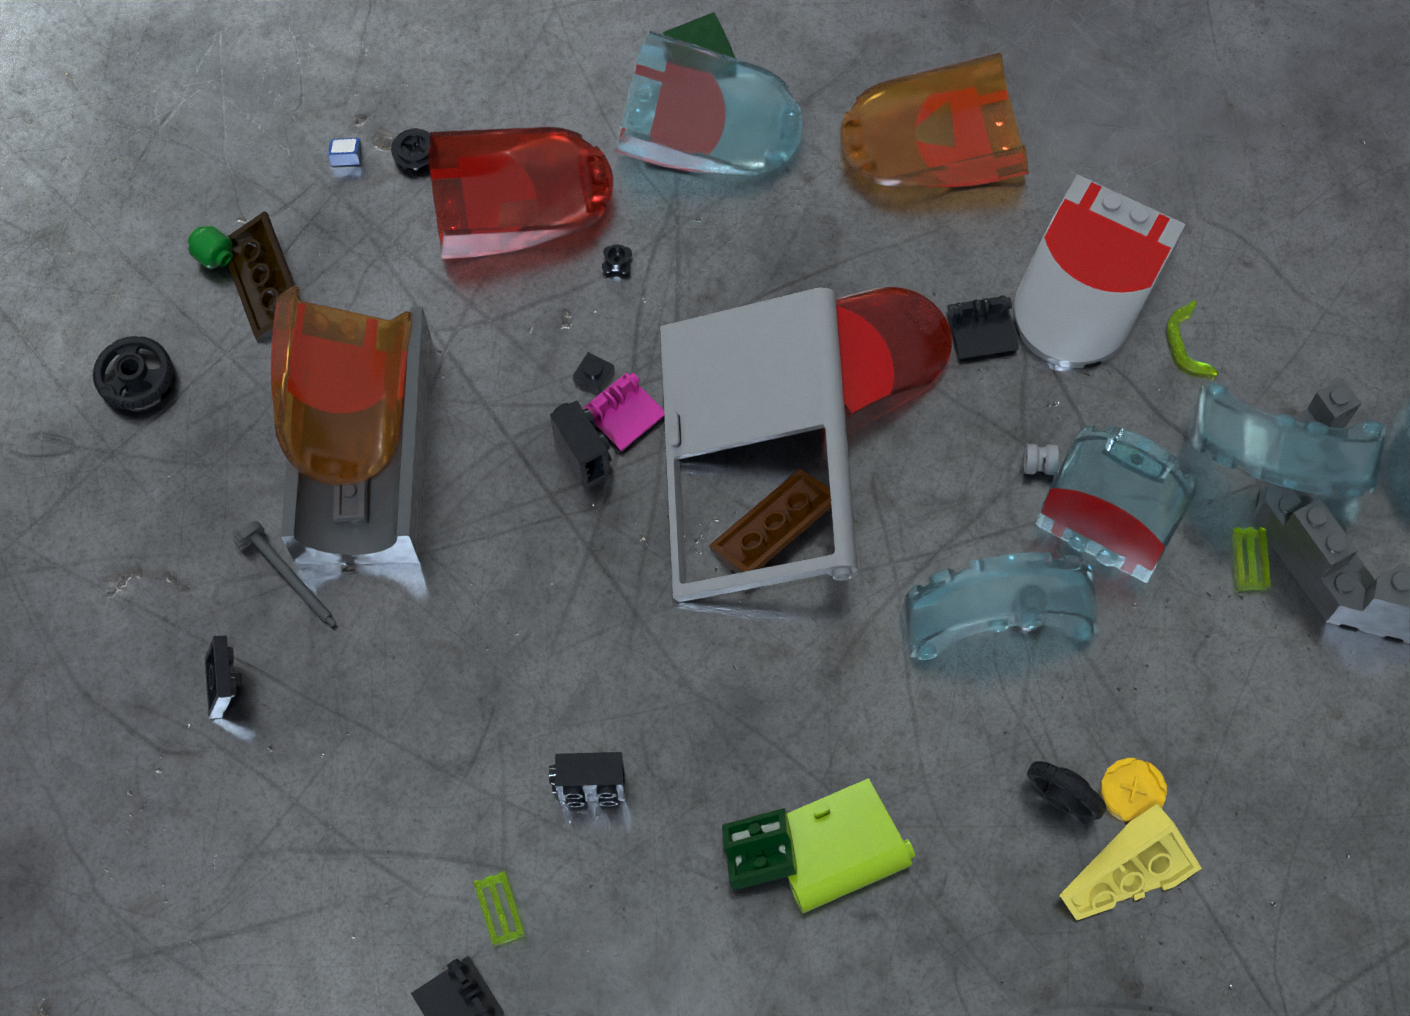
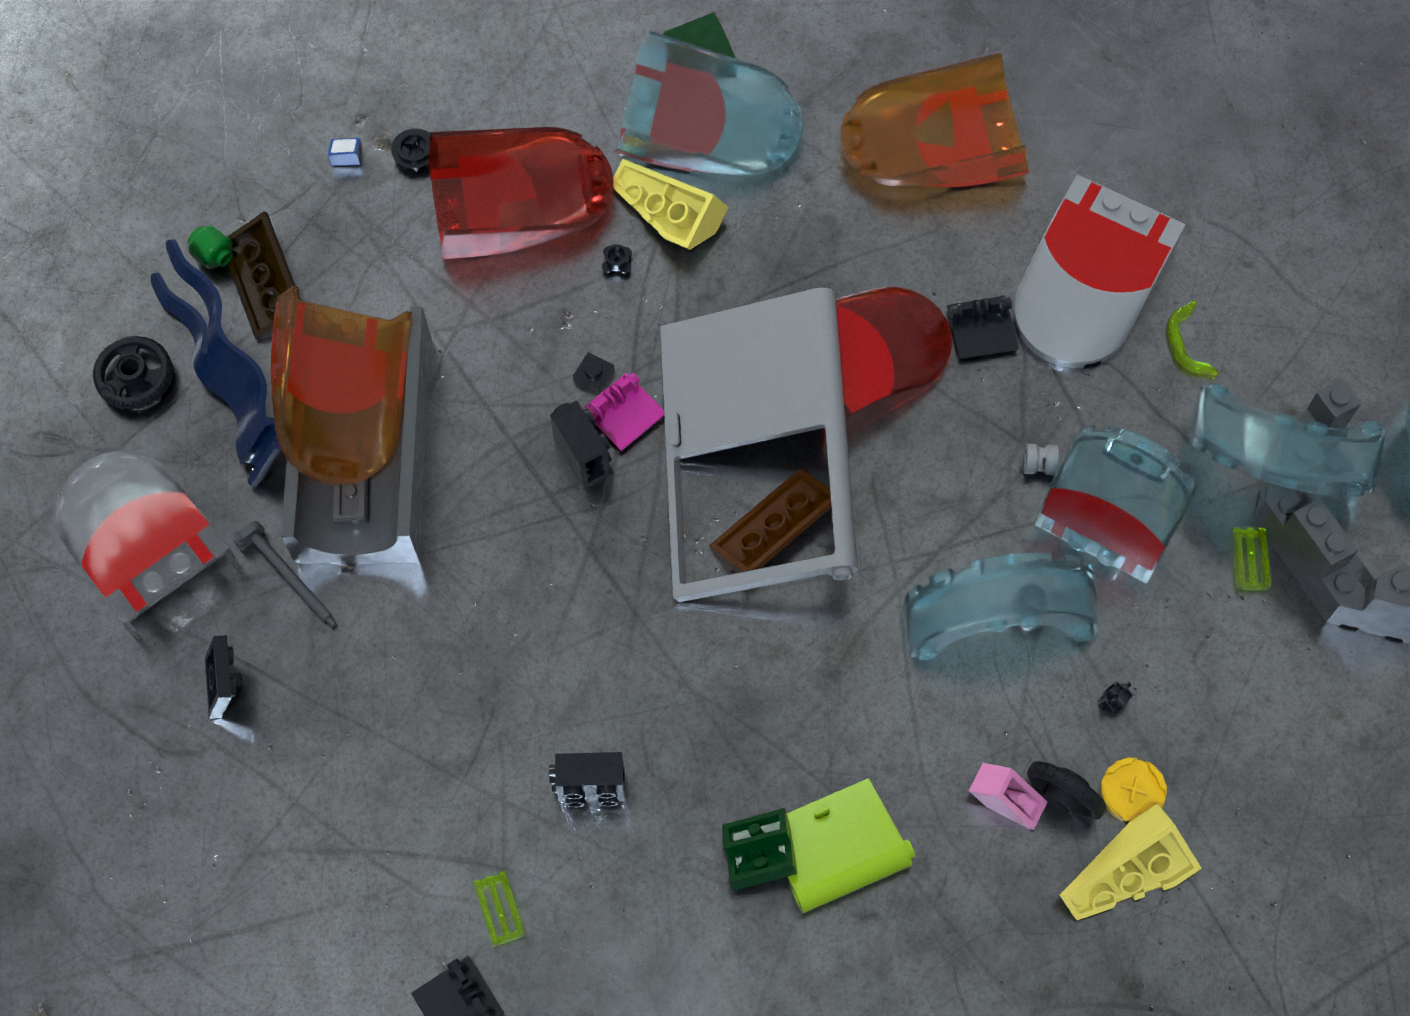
(134, 531): none -> windscreen
(224, 366): none -> dark blue flag
(672, 207): none -> light yellow wedge
(1008, 794): none -> bright pink slope
(1117, 695): none -> black plate

